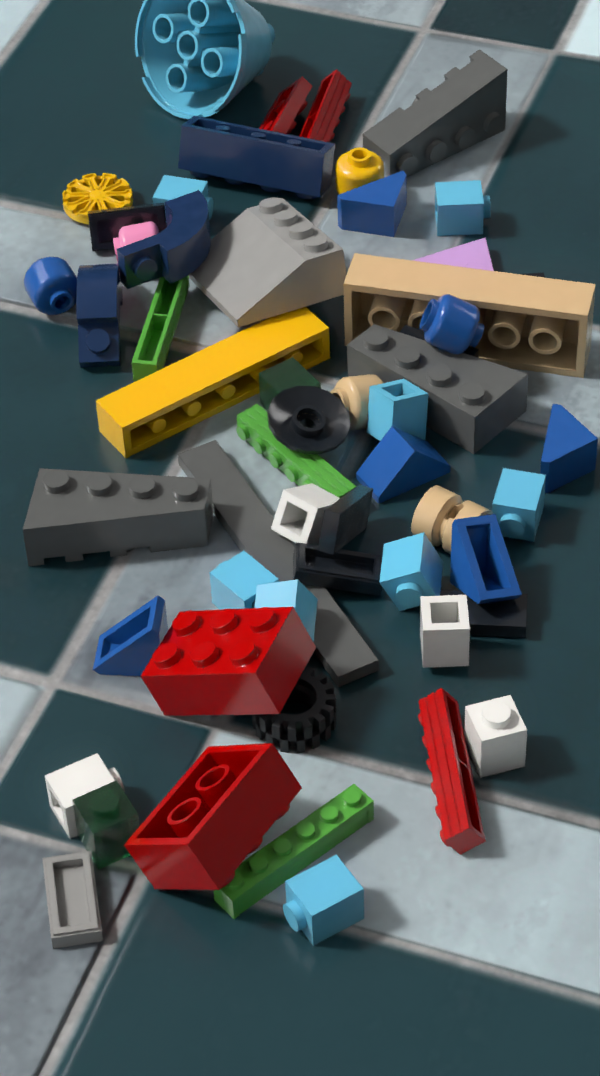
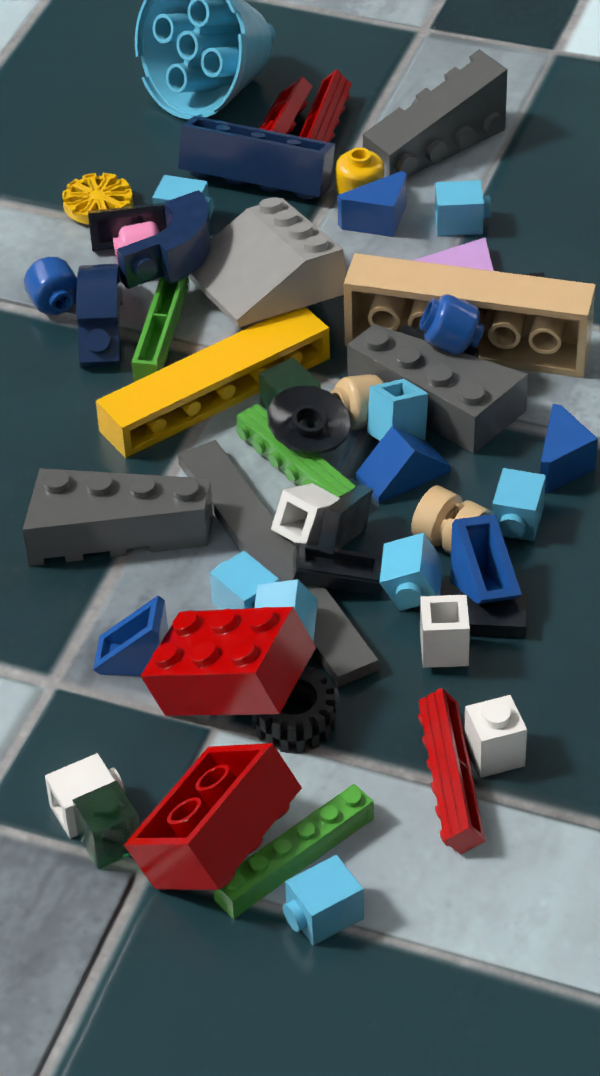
(72, 899): light grey tile -> none

